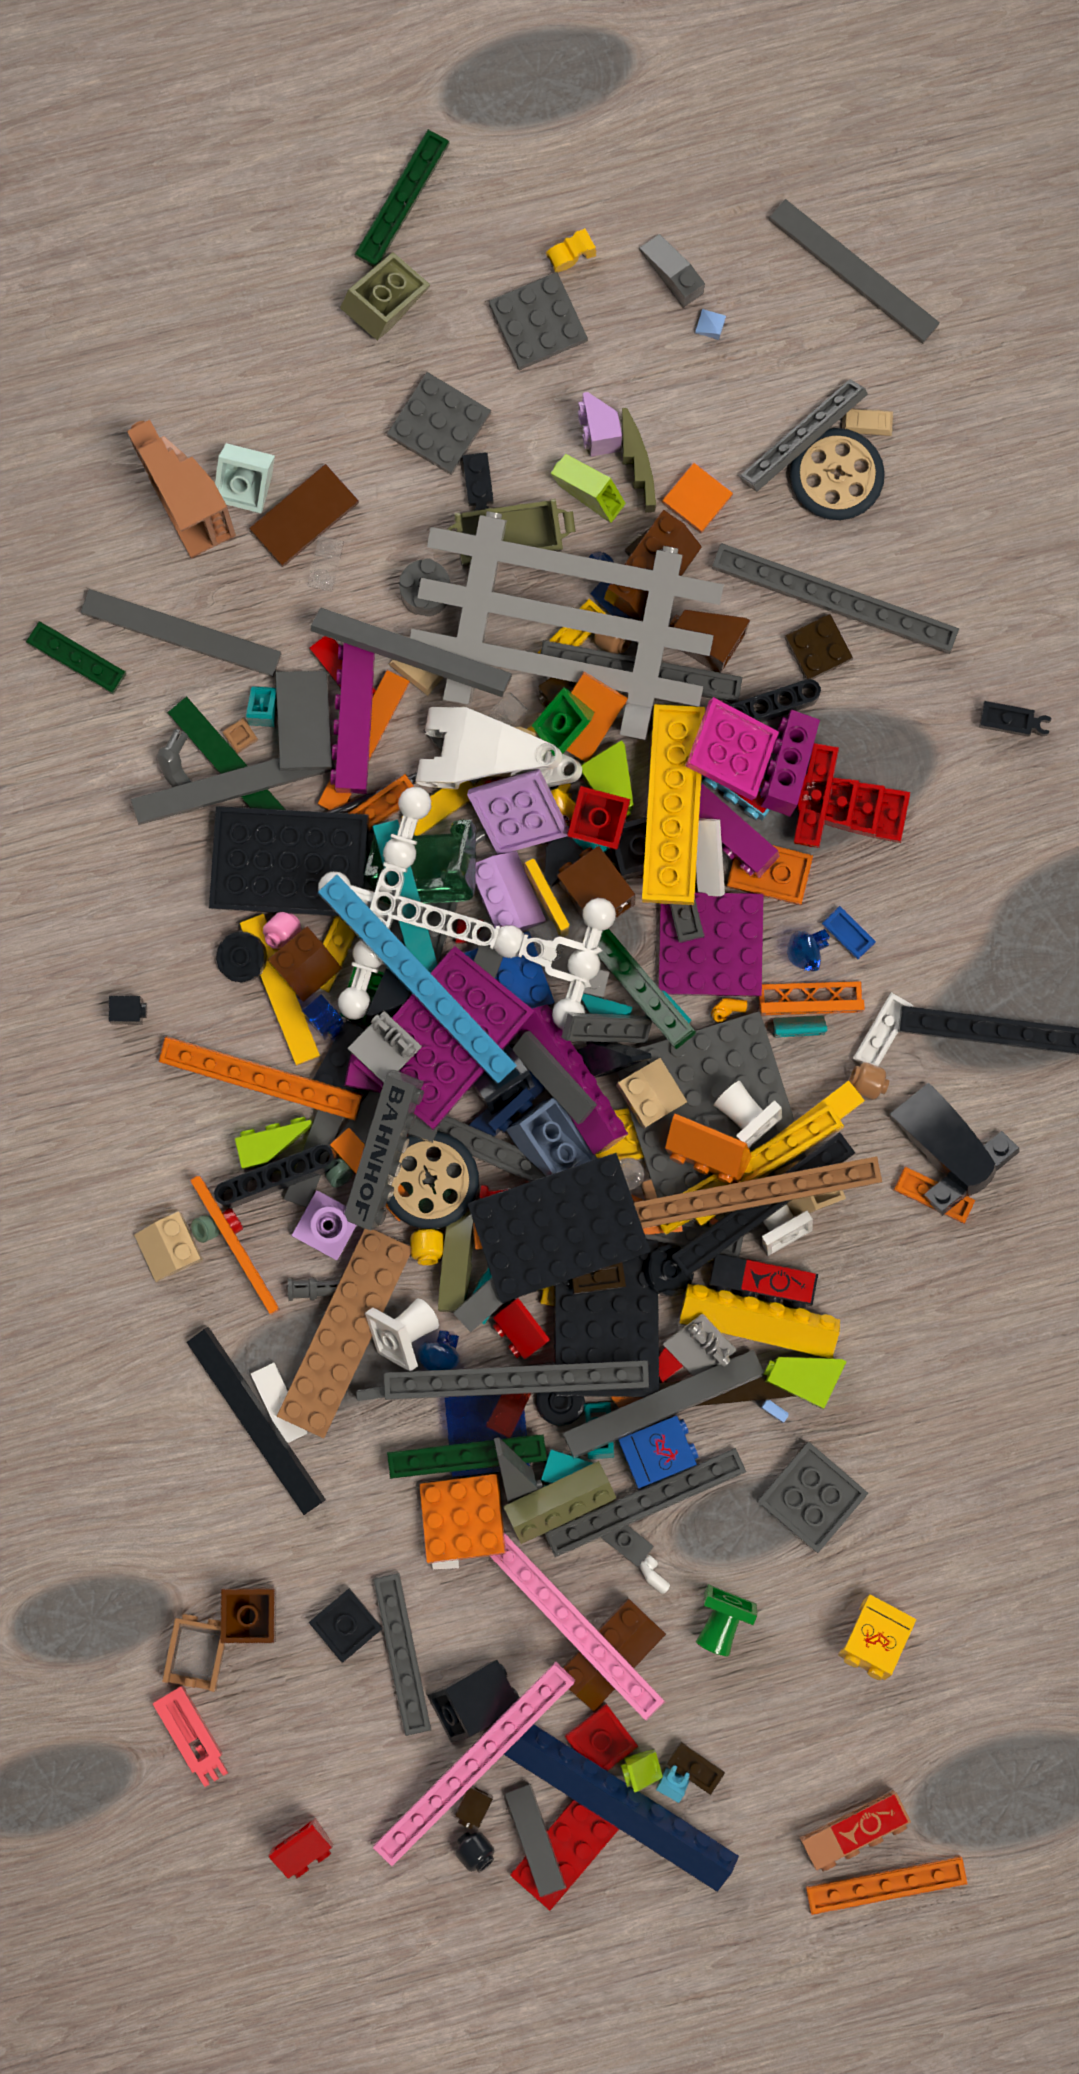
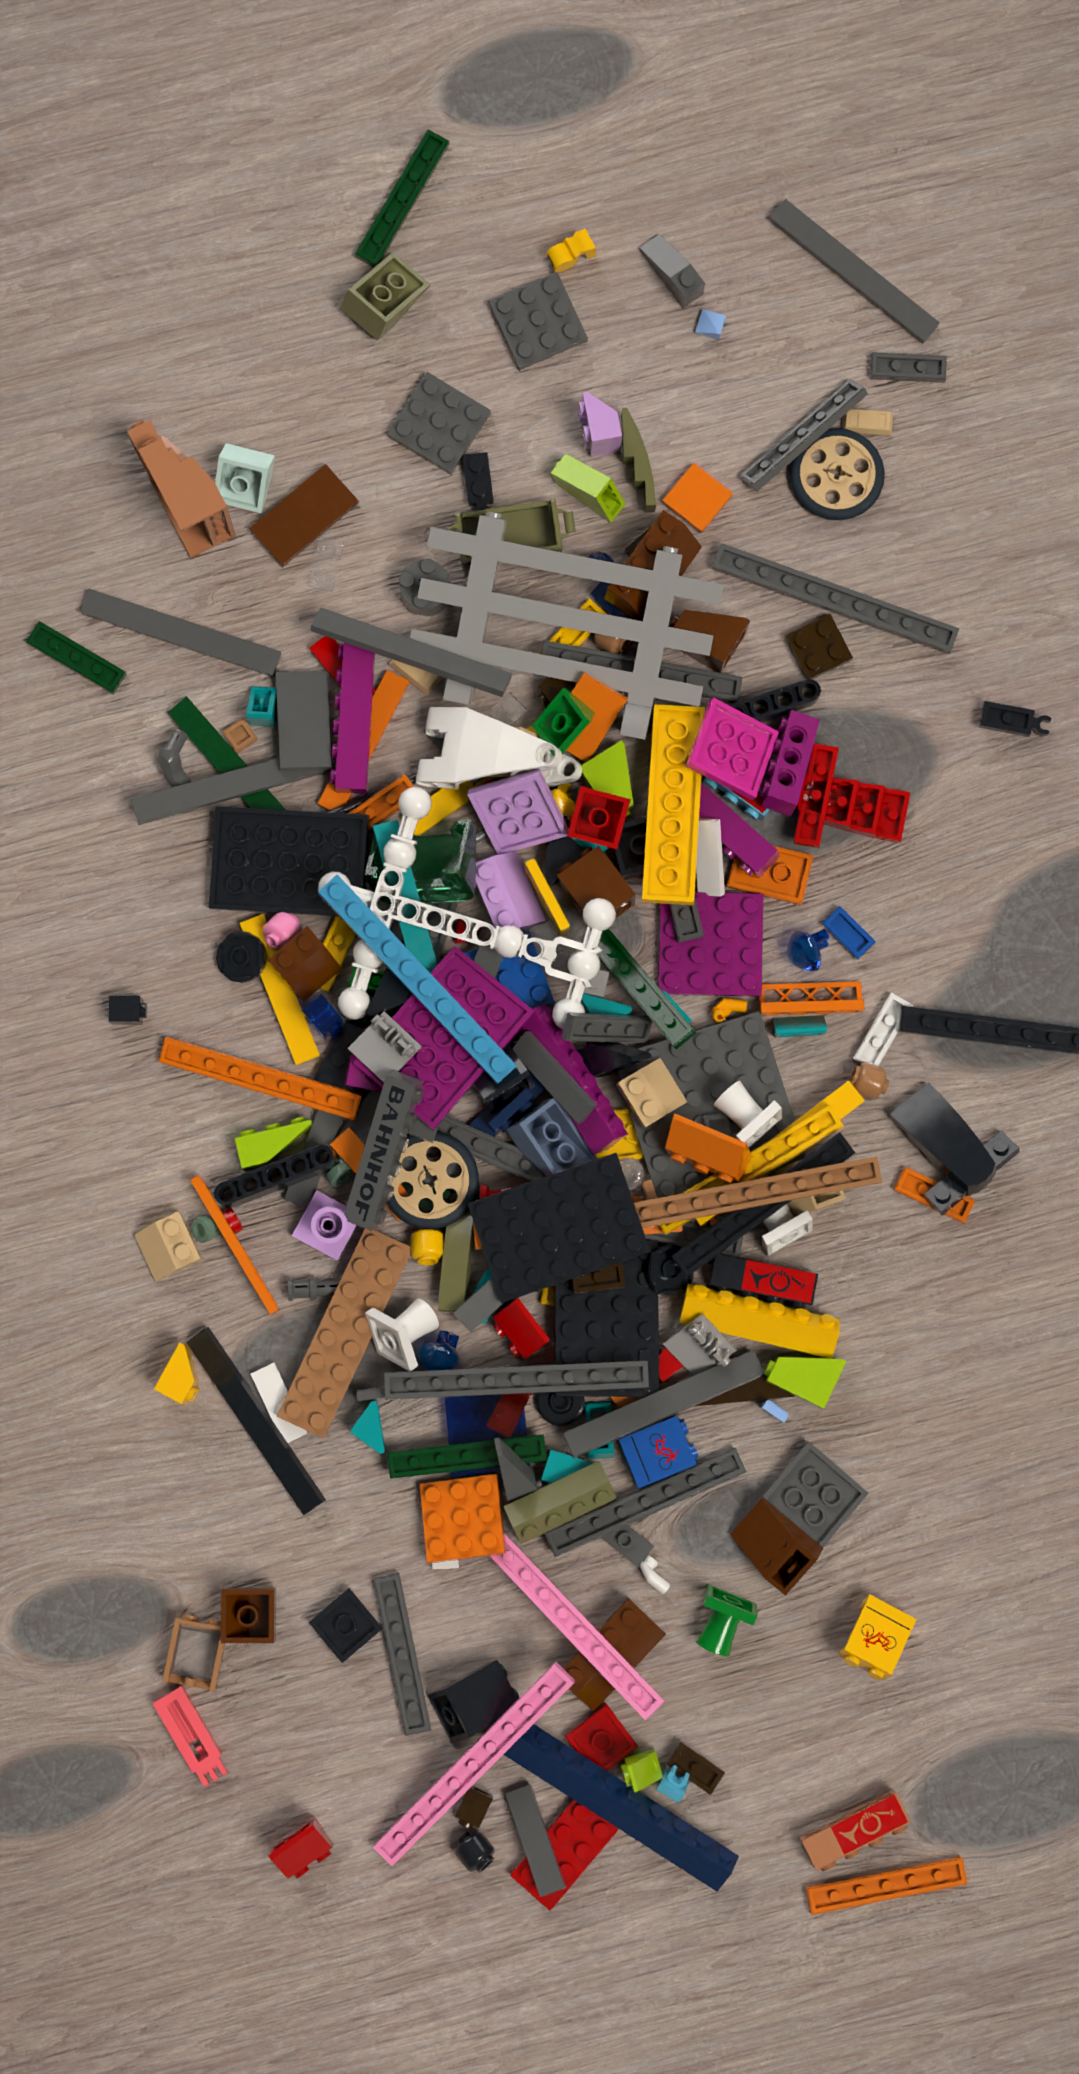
(180, 1377): none -> yellow slope
(369, 1428): none -> teal slope
(776, 1545): none -> reddish brown slope
(908, 367): none -> dark grey tile

